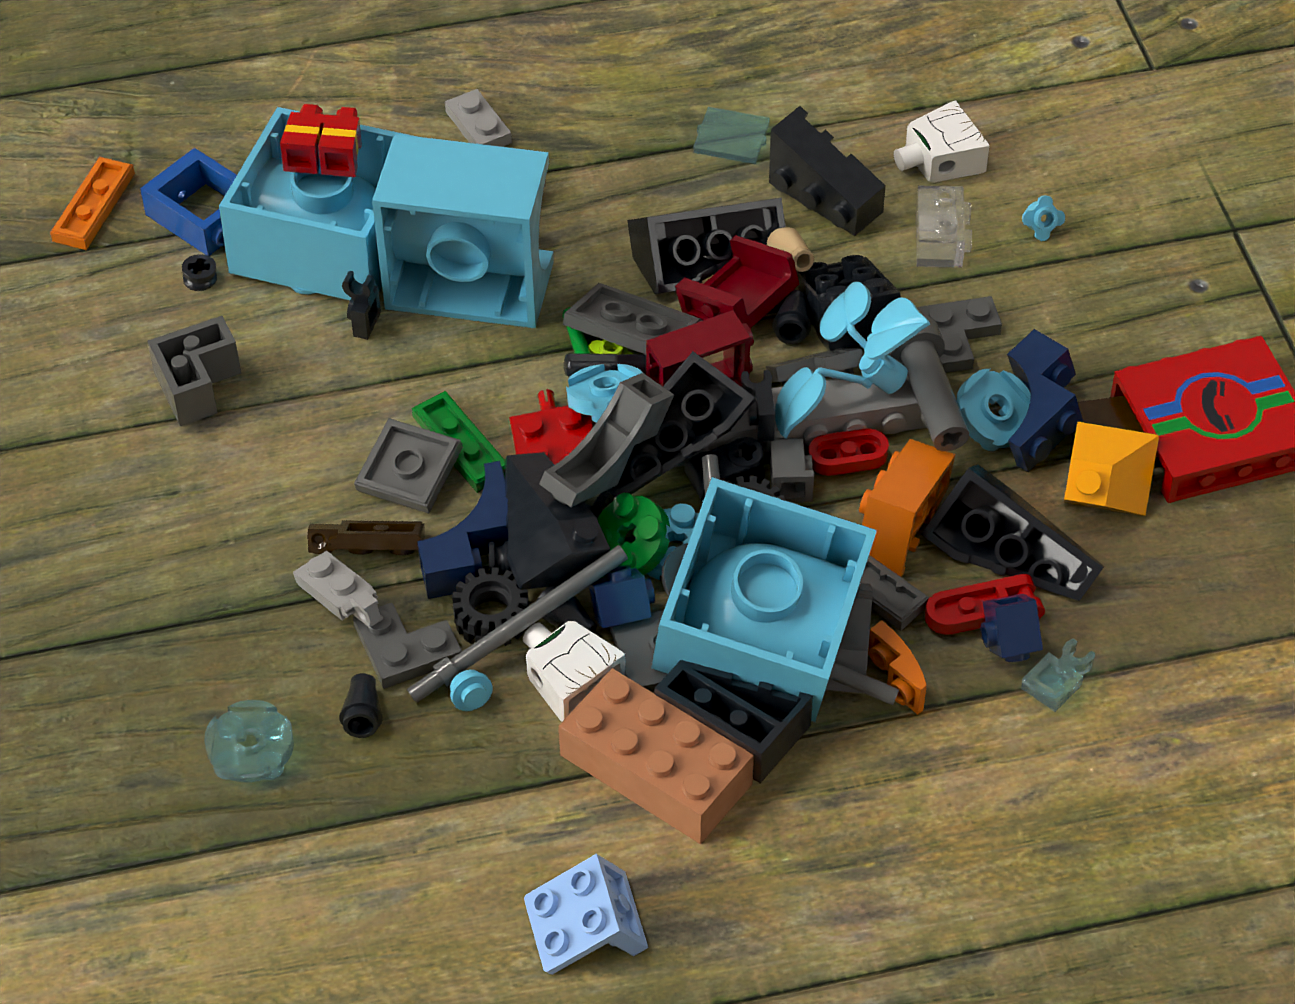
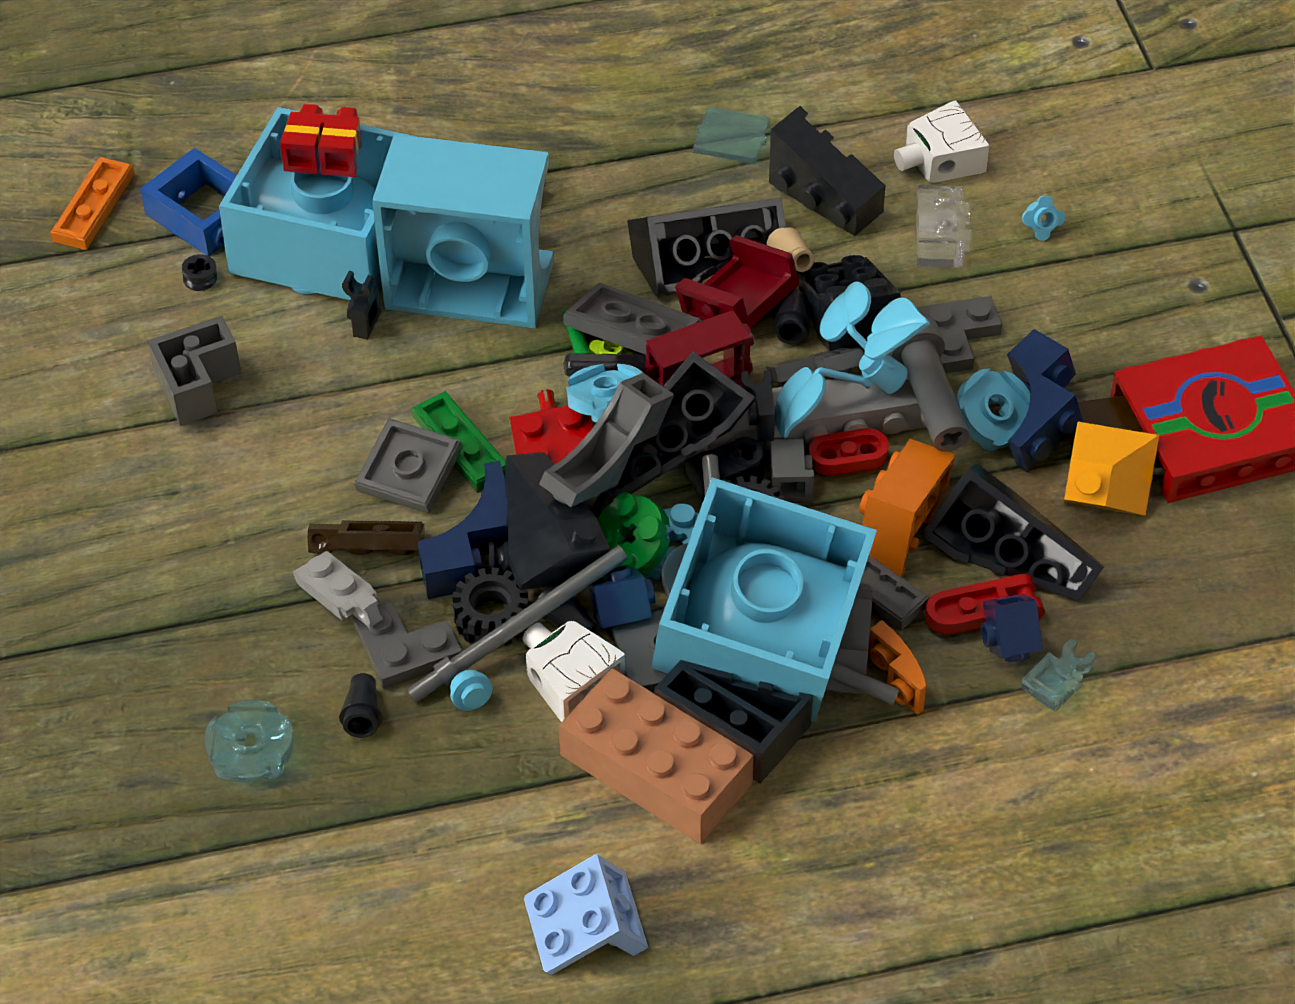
(478, 120): light grey plate -> none

